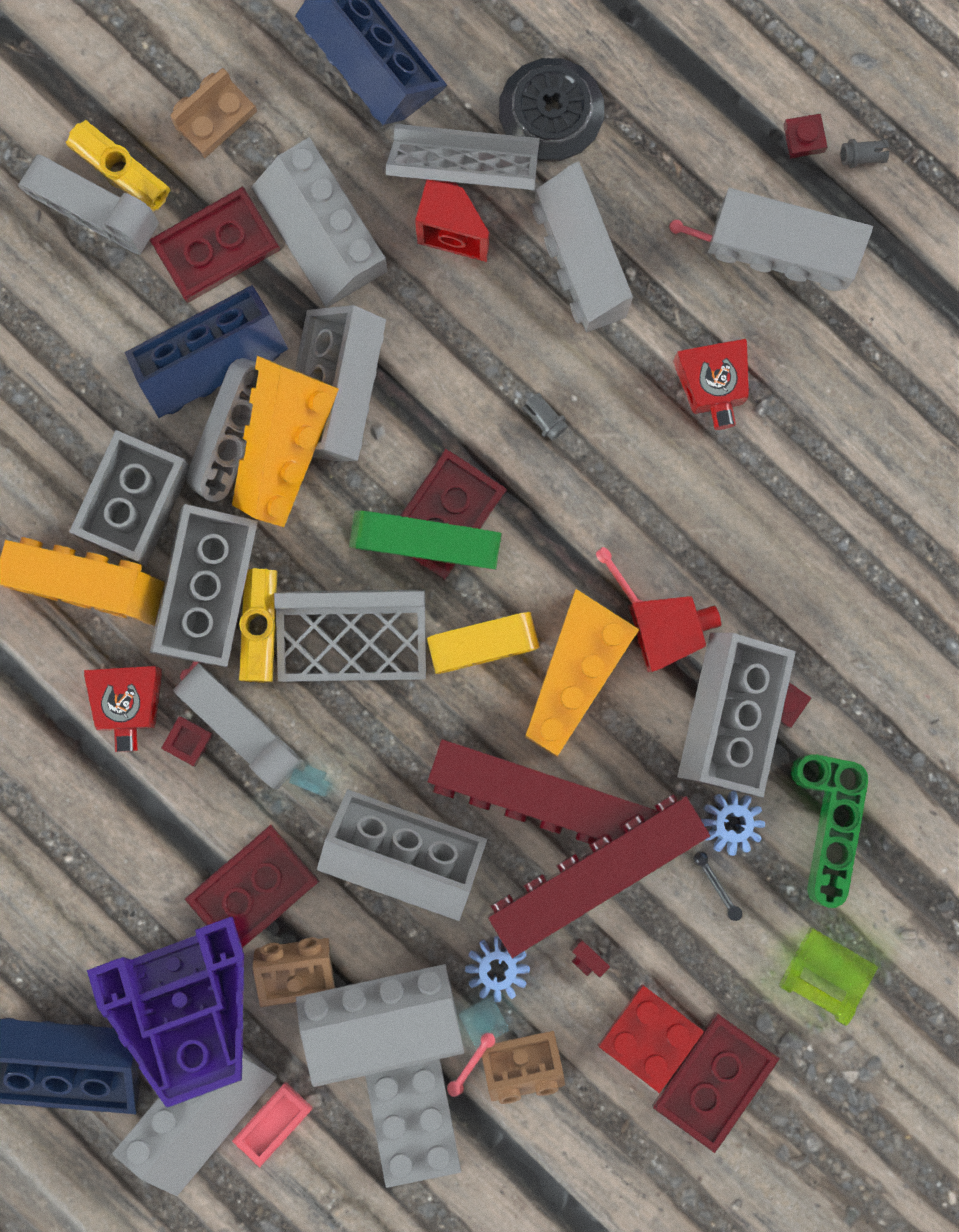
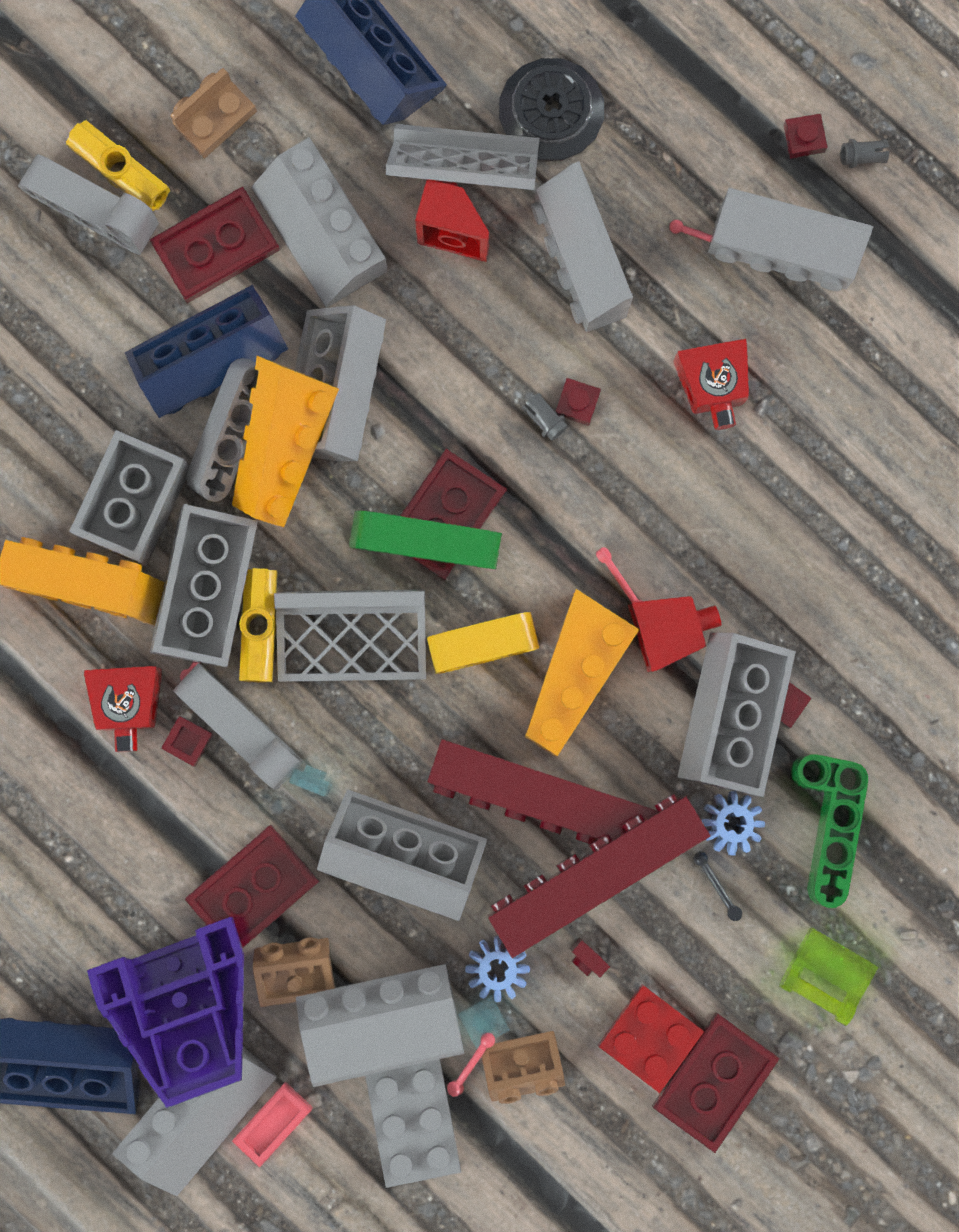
(578, 401): none -> dark red plate

